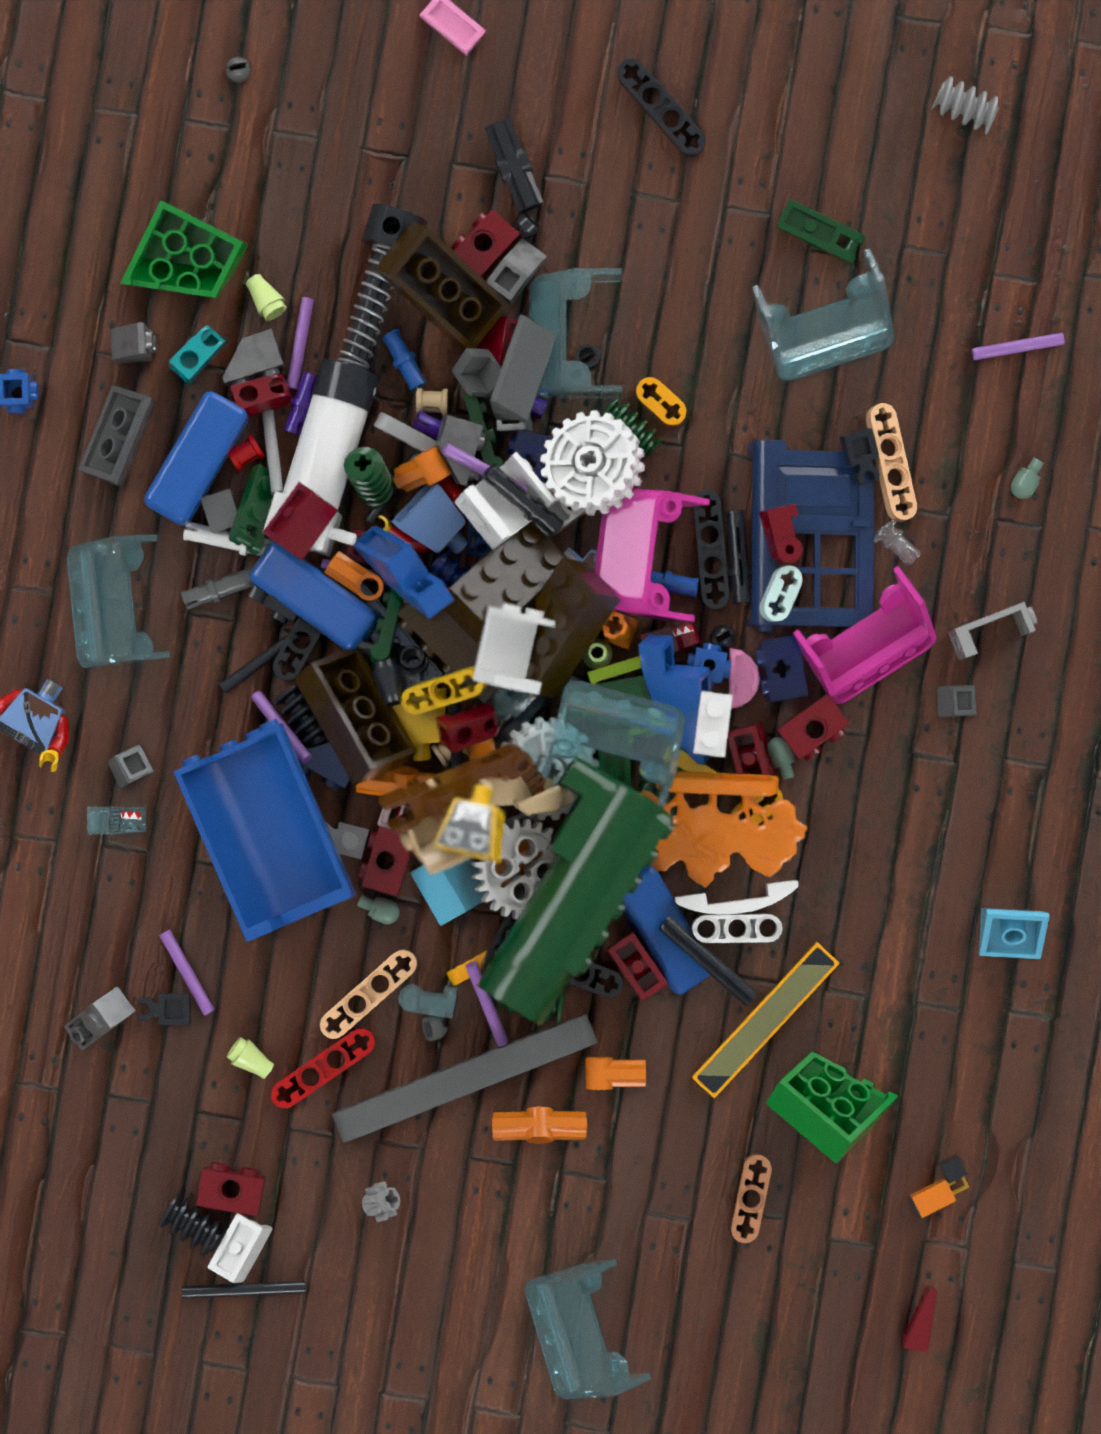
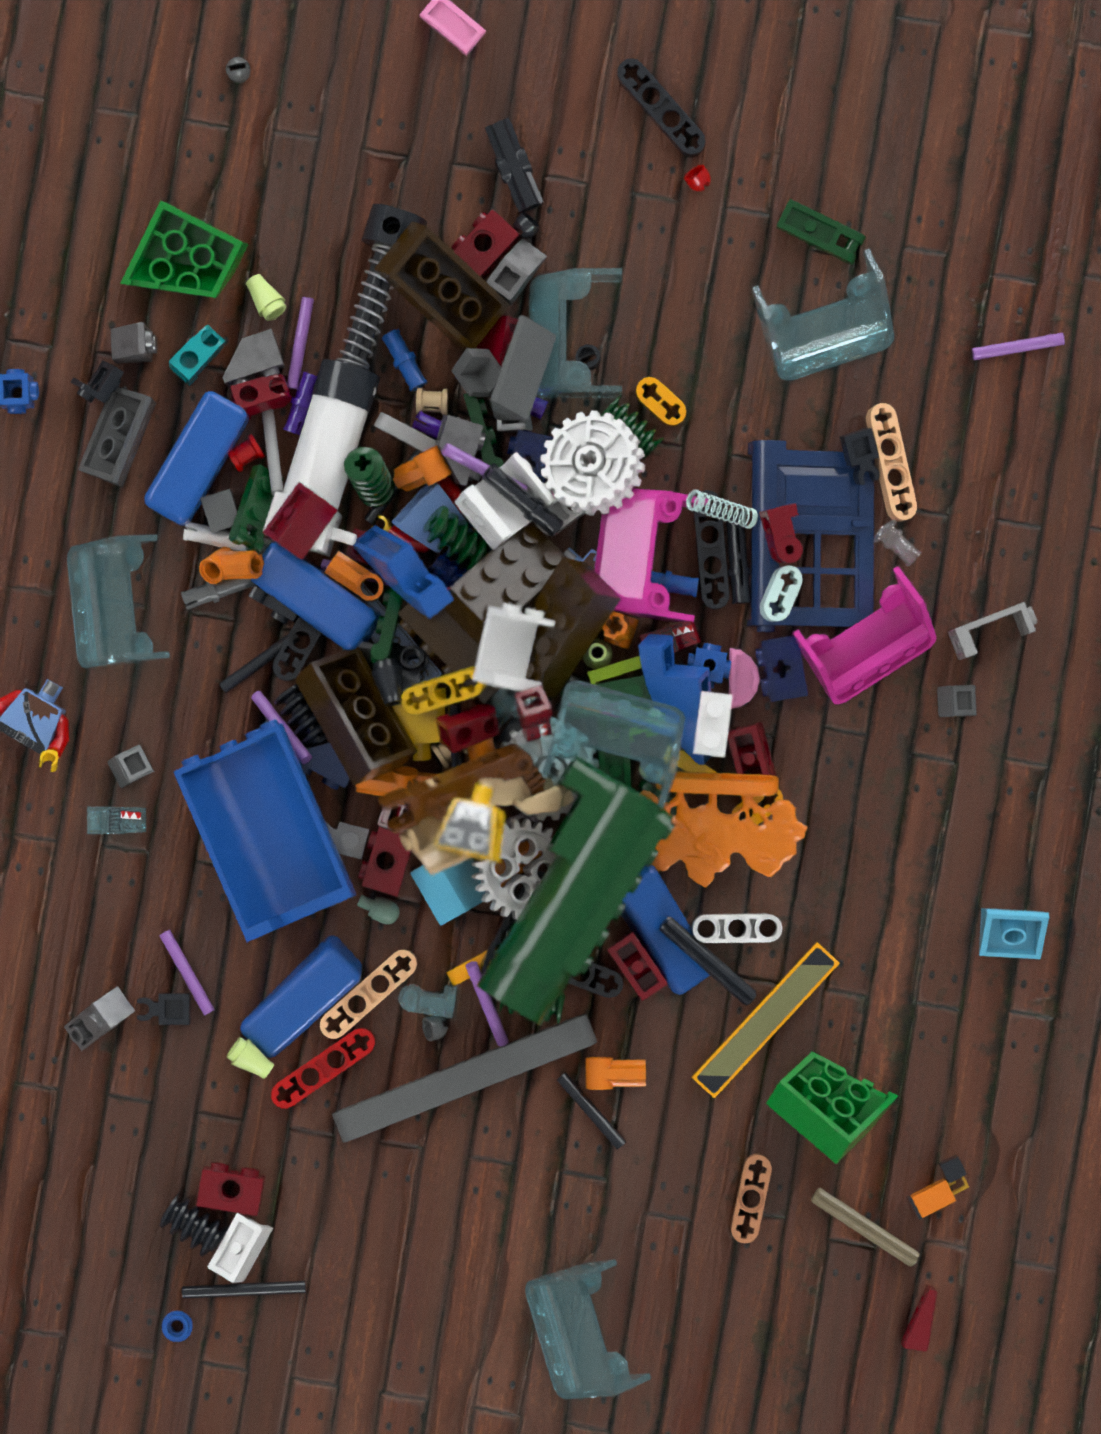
(101, 385): none -> black bracket
(170, 1333): none -> blue plate
(231, 564): none -> orange piece
(302, 997): none -> blue piece
(381, 1201): light grey gear -> none
(457, 536): none -> dark green piece
(535, 716): none -> dark red leg
(539, 1125): orange piece -> none
(591, 1110): none -> black bar
(697, 178): none -> red hinge
(719, 630): black hinge -> none
(744, 514): none -> light aqua piece
(774, 892): white slope -> none
(781, 756): sand green cylinder -> none
(825, 713): dark red brick -> none
(865, 1227): none -> dark tan axle
(966, 104): light grey piece -> none
(1026, 480): sand green cylinder -> none

